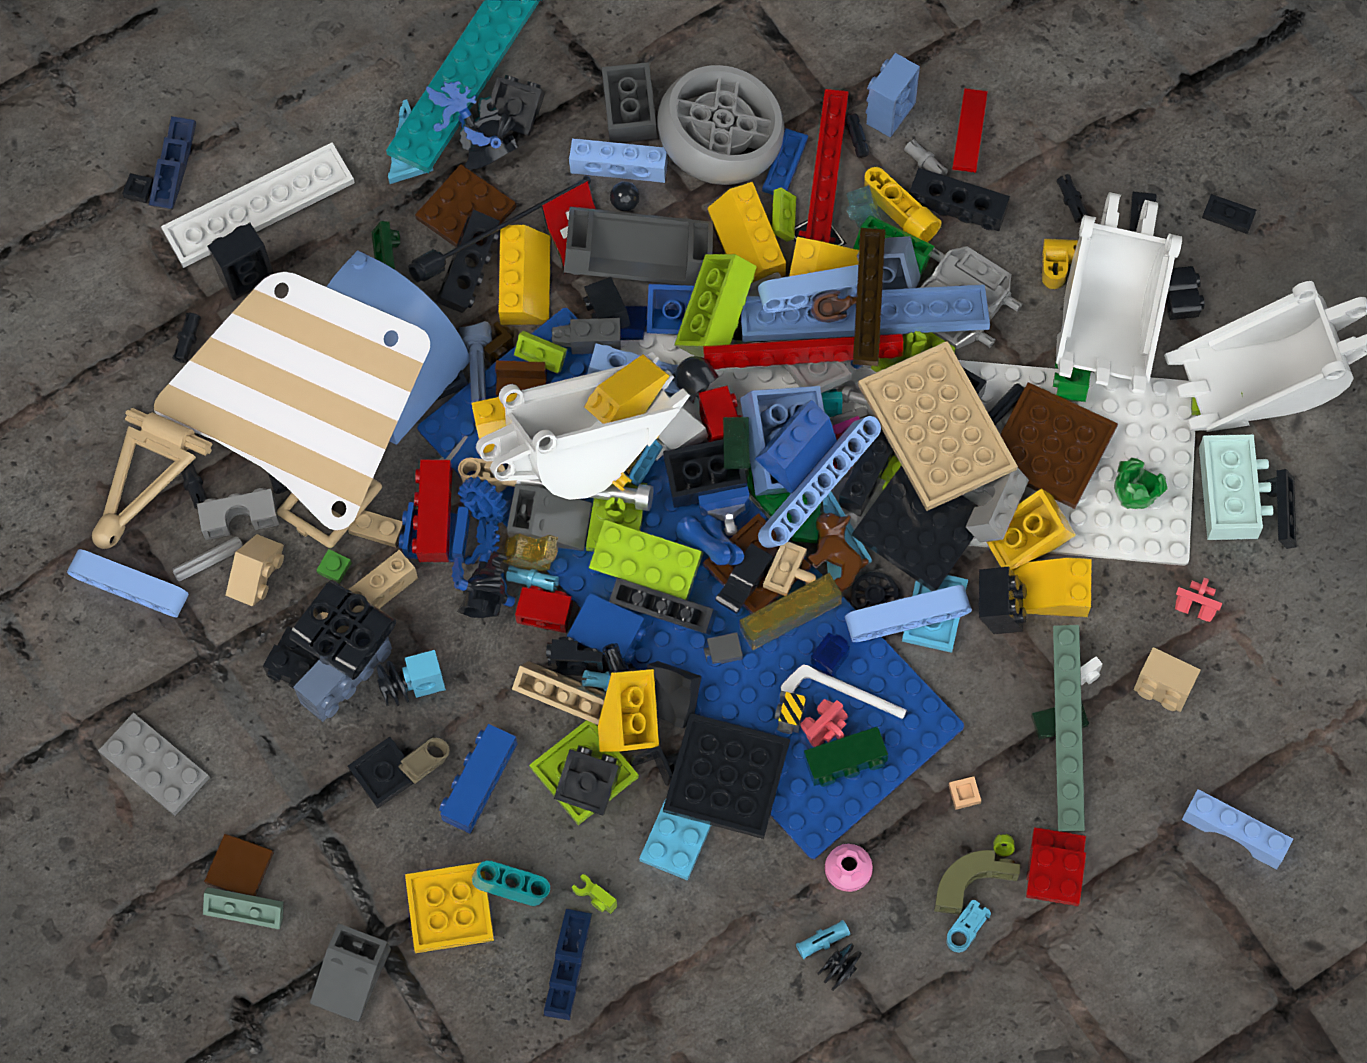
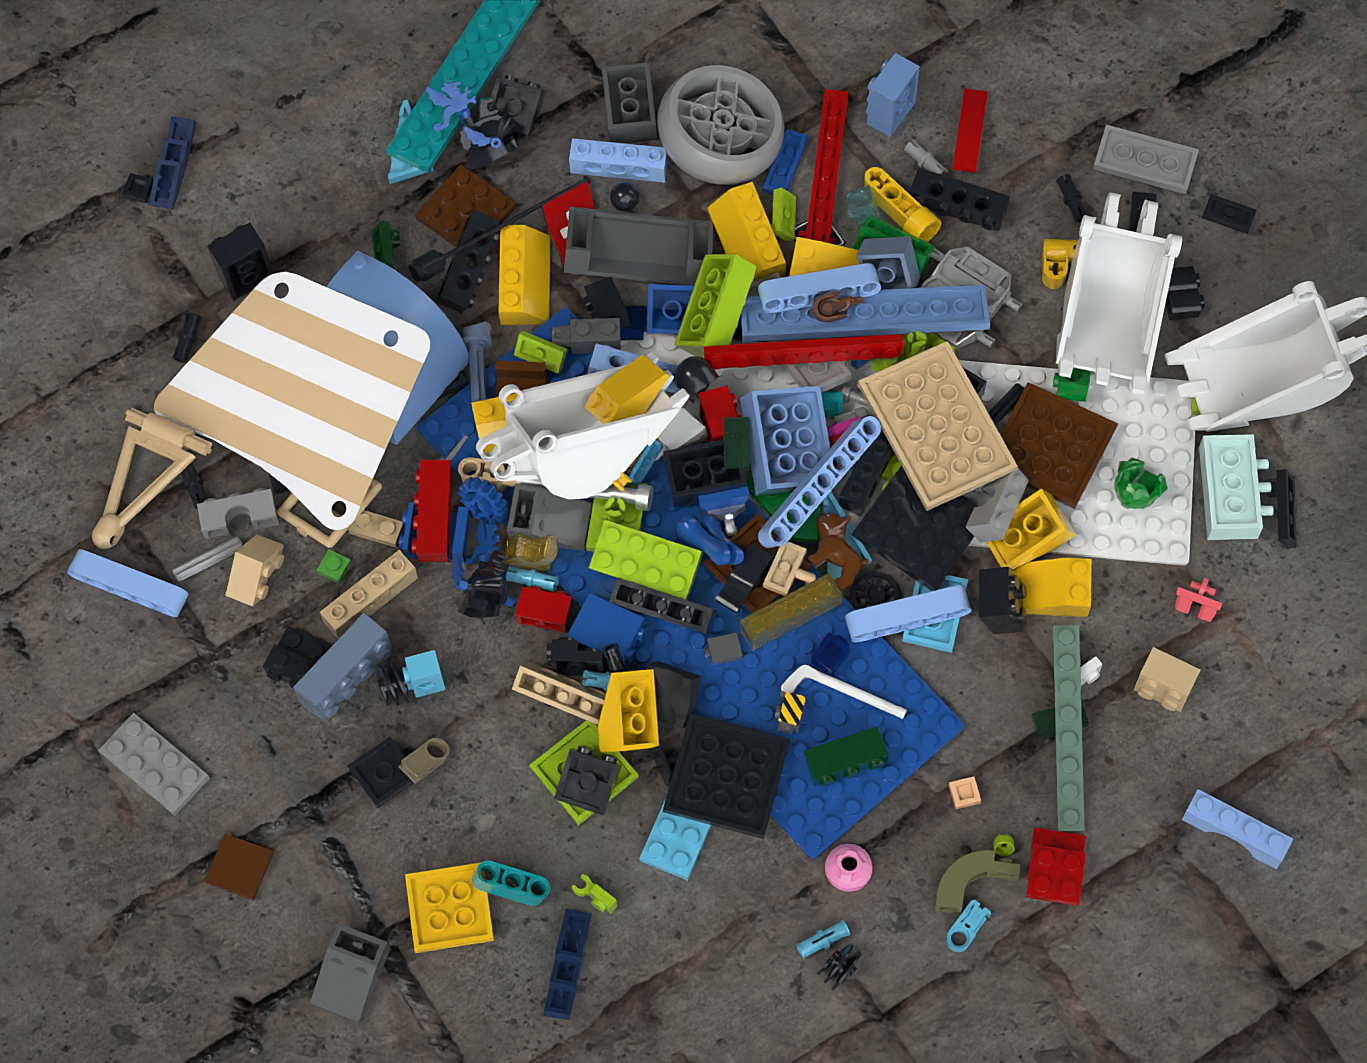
(243, 908): sand green plate -> none
(259, 202): white plate -> none
(367, 624): black connector -> none
(478, 778): blue brick -> none
(501, 345): dark brown bracket -> none
(798, 446): blue slope -> none
(828, 725): coral hips -> none
(857, 135): black axle -> none
(869, 297): dark brown plate -> none
(1145, 159): none -> light grey plate

